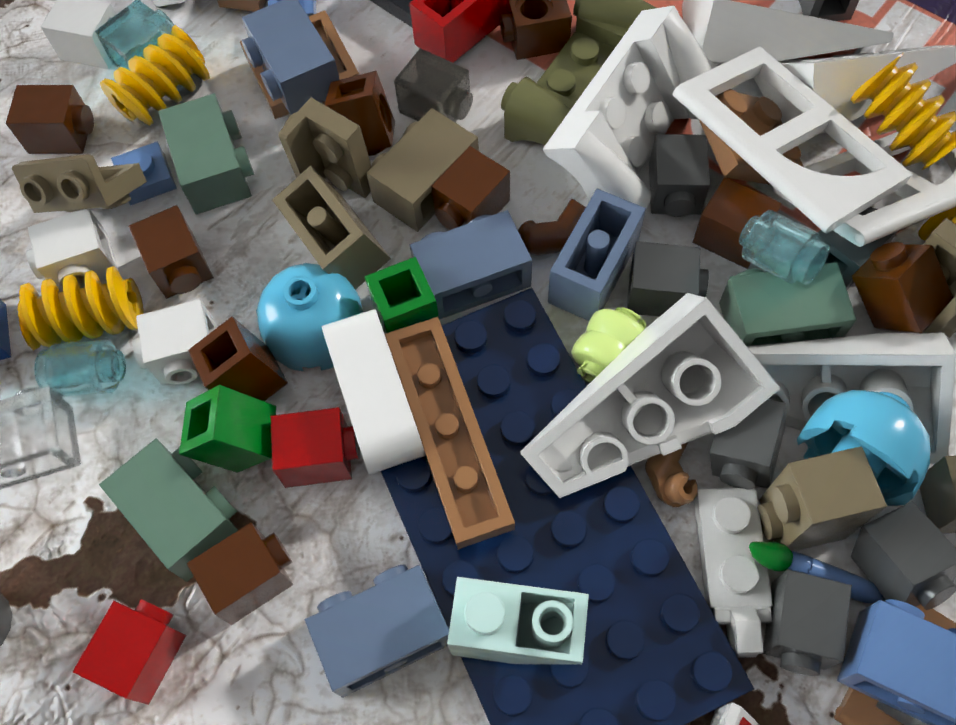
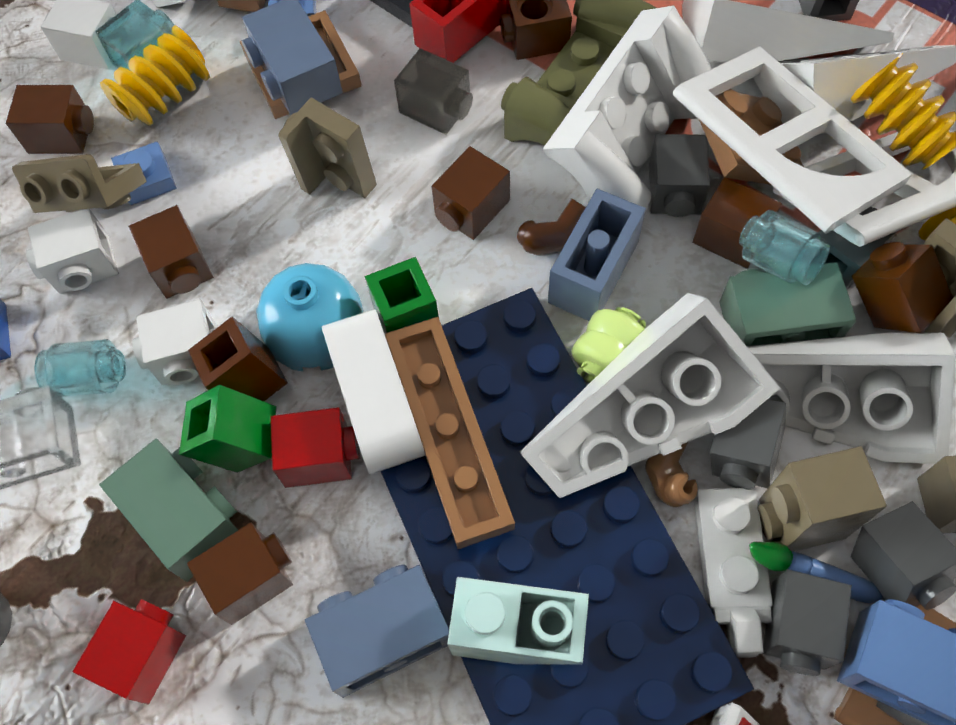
(78, 310): yellow piece -> none
(205, 153): sand green brick -> none
(330, 228): dark tan brick -> none
(364, 103): reddish brown brick -> none
(404, 175): dark tan brick -> none
(474, 263): sand blue brick -> none
(663, 276): dark grey brick -> none
(885, 429): medium azure cylinder -> none

